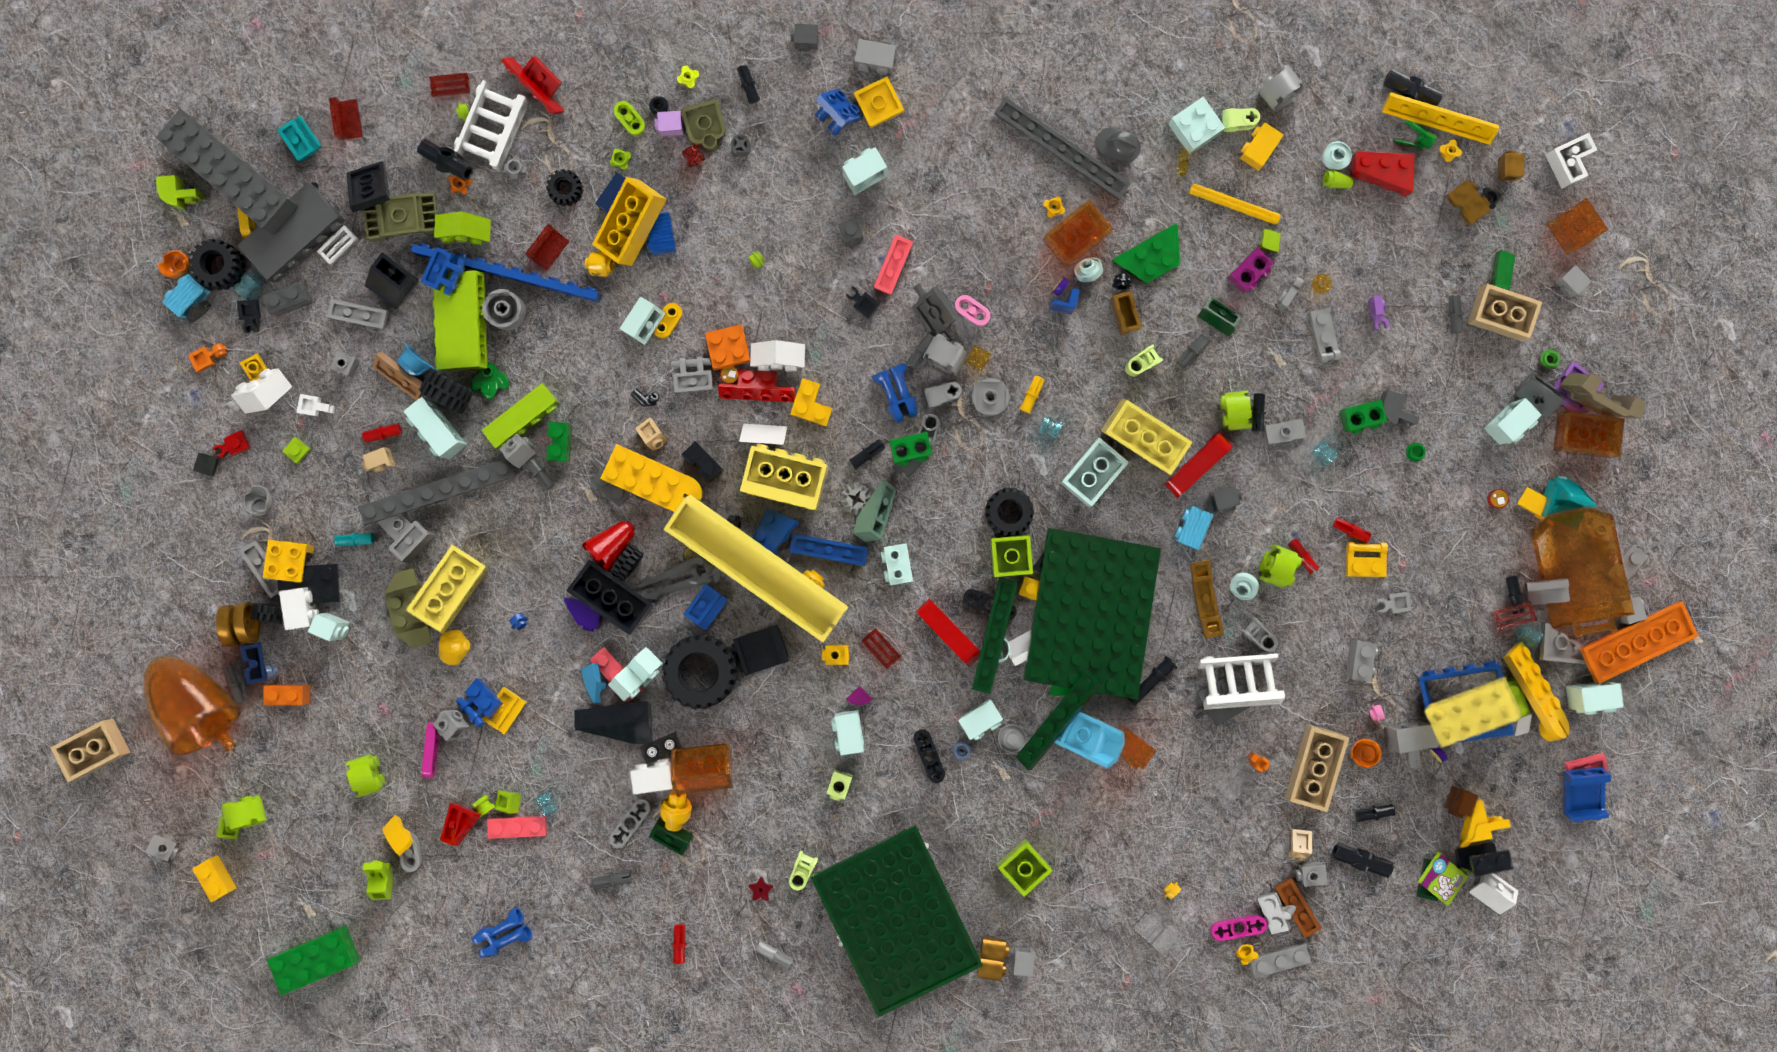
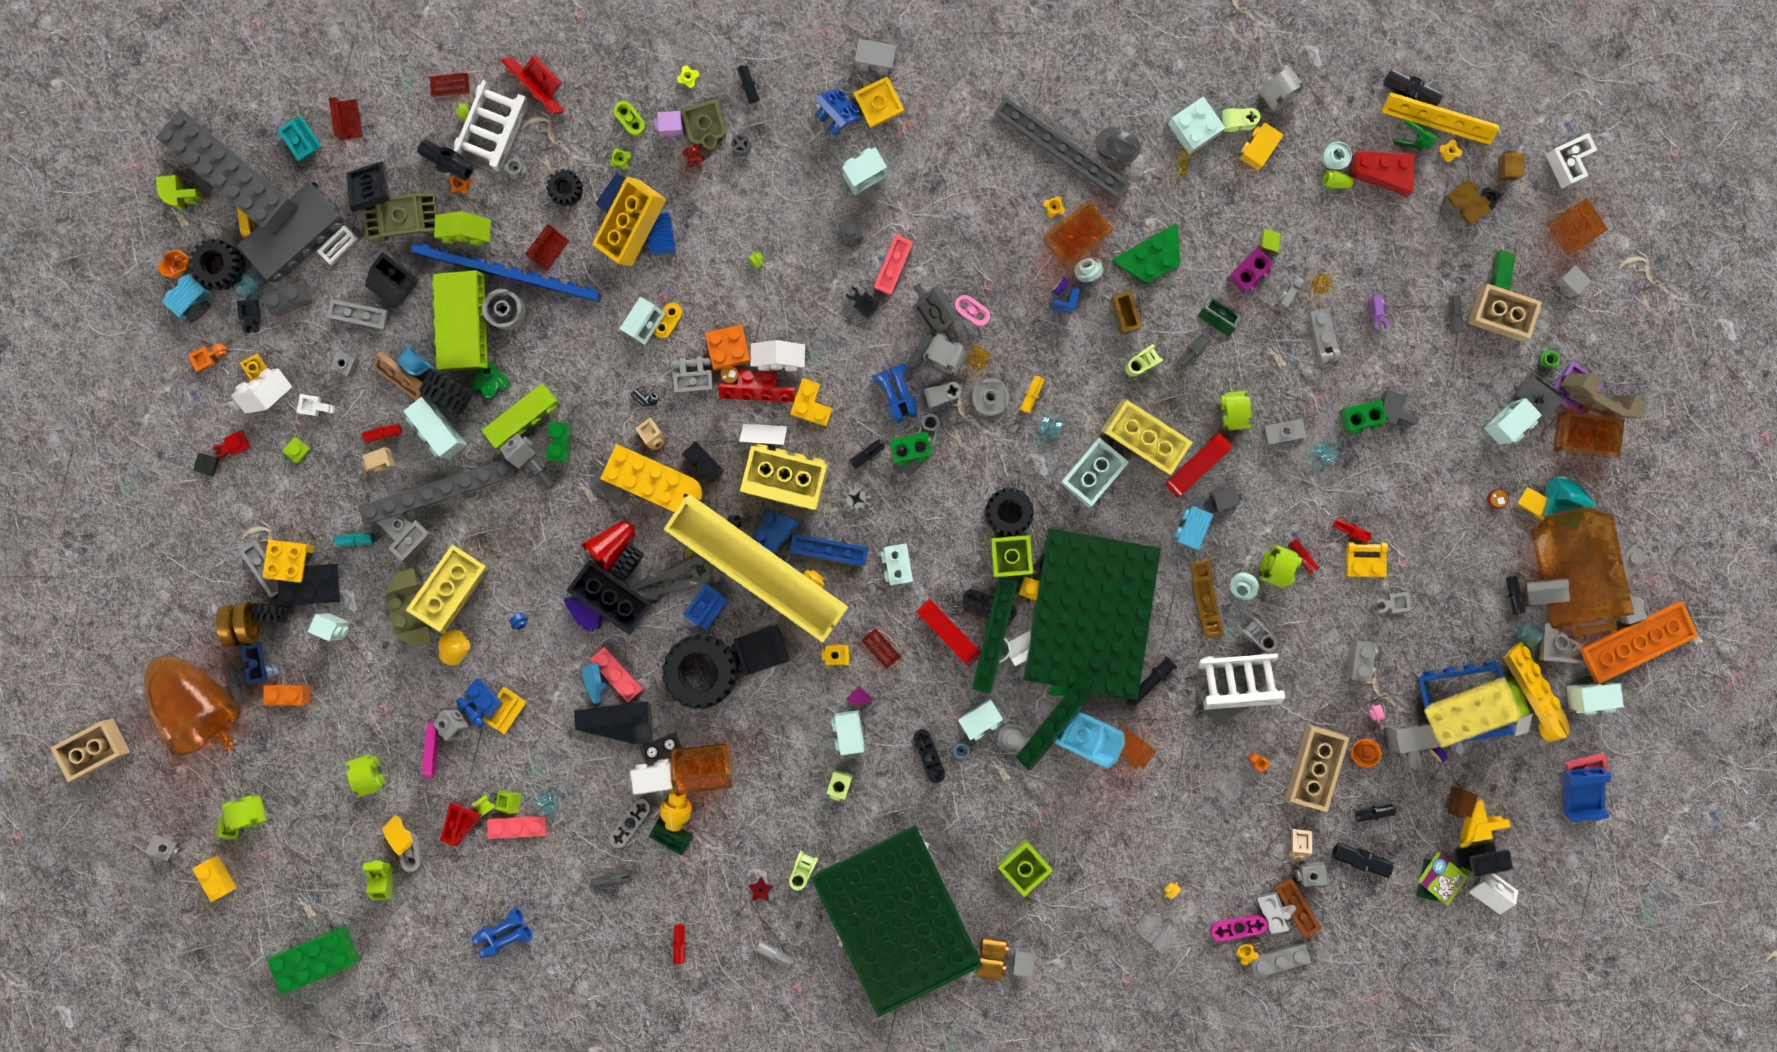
(257, 501): light grey hair -> none
(297, 608): white brick -> none
(438, 269): blue plate -> none
(599, 264): yellow head -> none
(637, 673): light aqua brick -> none
(658, 100): black plate -> none
(805, 37): dark grey brick -> none
(874, 516): sand green slope -> none
(1122, 281): black plate -> none
(1235, 204): yellow axle -> none
(1258, 412): black axle -> none
(1415, 452): green plate -> none
(1497, 620): clear red tile -> none

